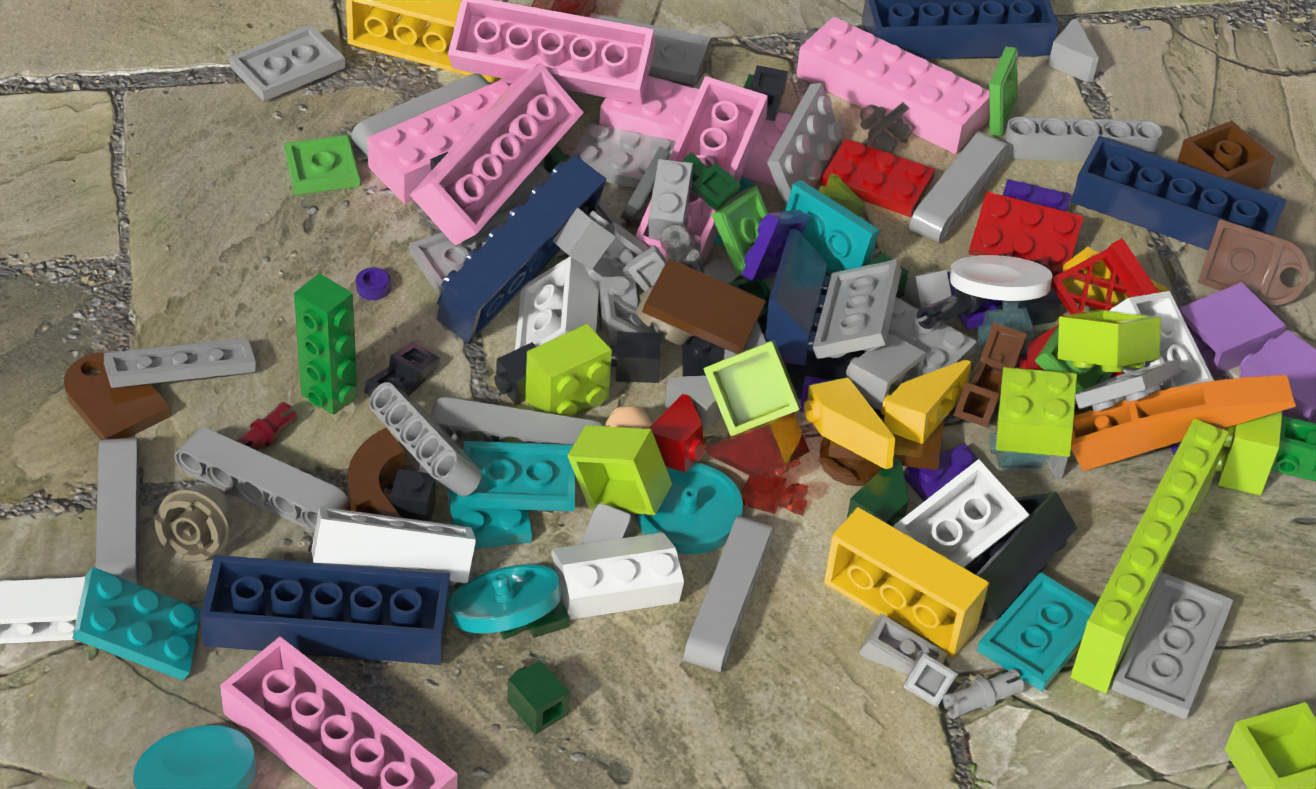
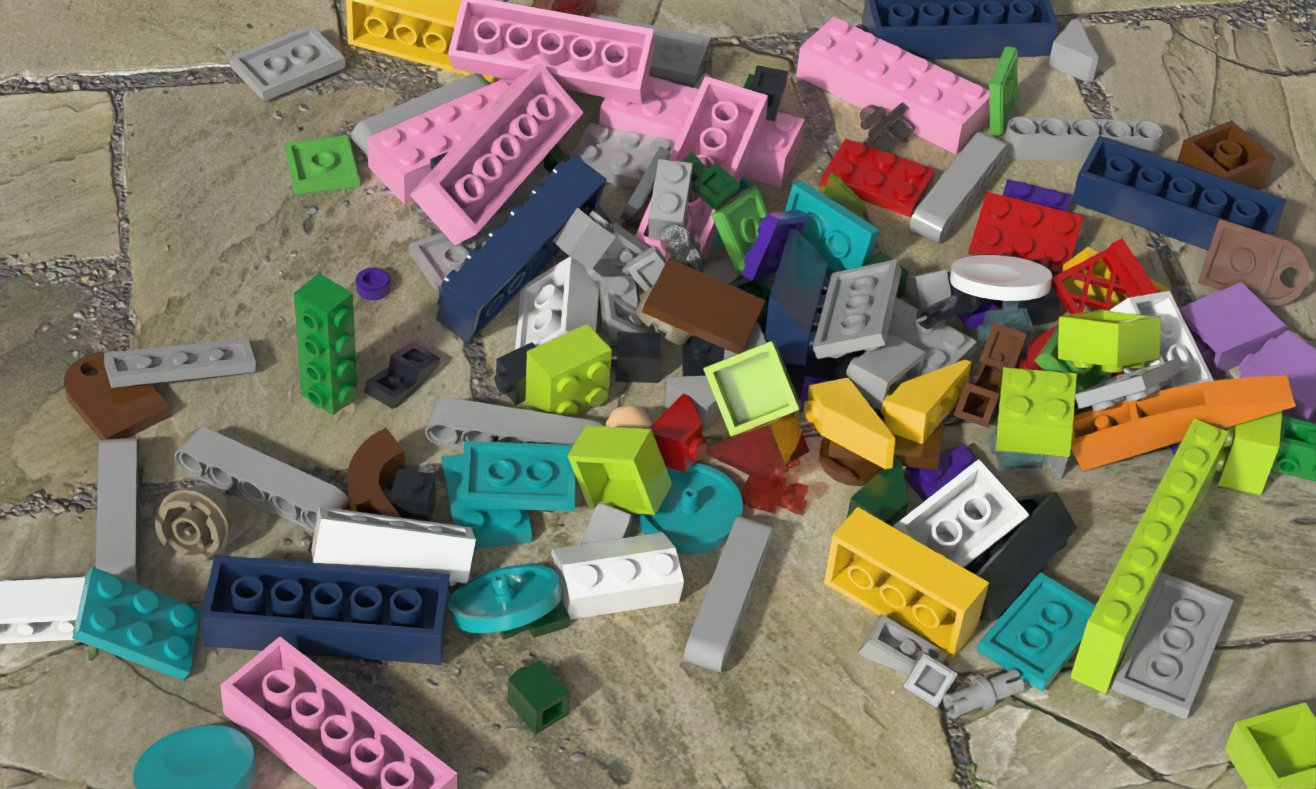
(264, 430): dark red pin -> none
(425, 439): light grey beam -> none
(805, 142): light grey plate -> none

